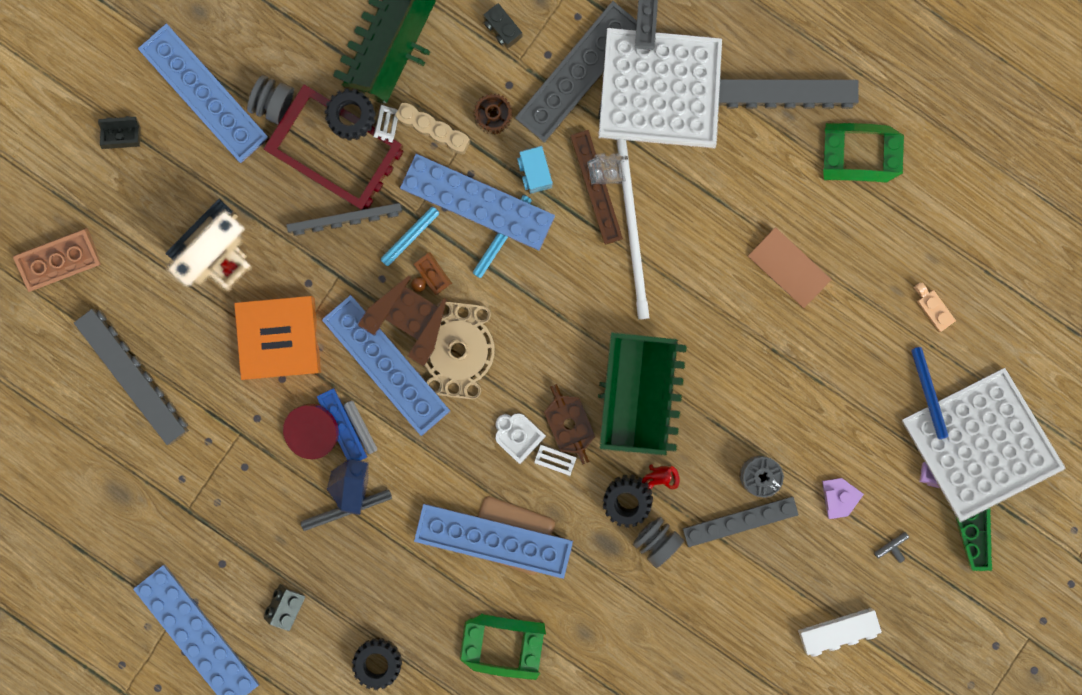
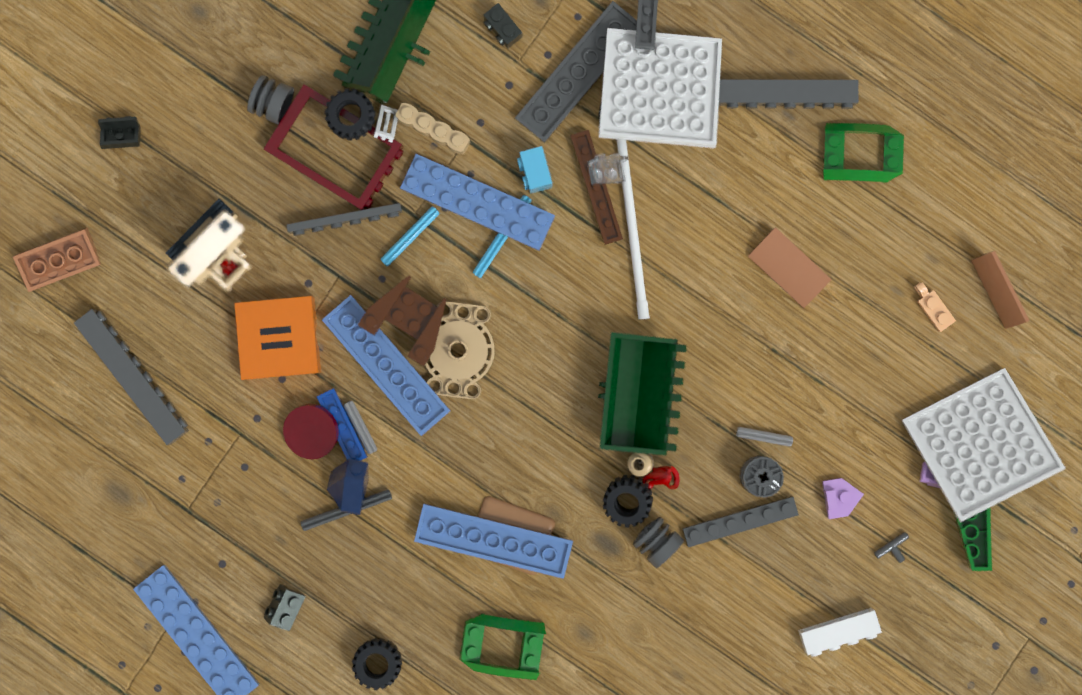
(203, 93): medium blue plate -> none
(431, 274): dark orange plate -> none
(490, 103): reddish brown brick -> none
(517, 435): white plate -> none
(570, 465): white tile -> none
(571, 440): reddish brown plate -> none
(635, 466): none -> tan head
(764, 436): none -> light grey axle
(929, 393): blue axle -> none
(1000, 290): none -> nougat slope

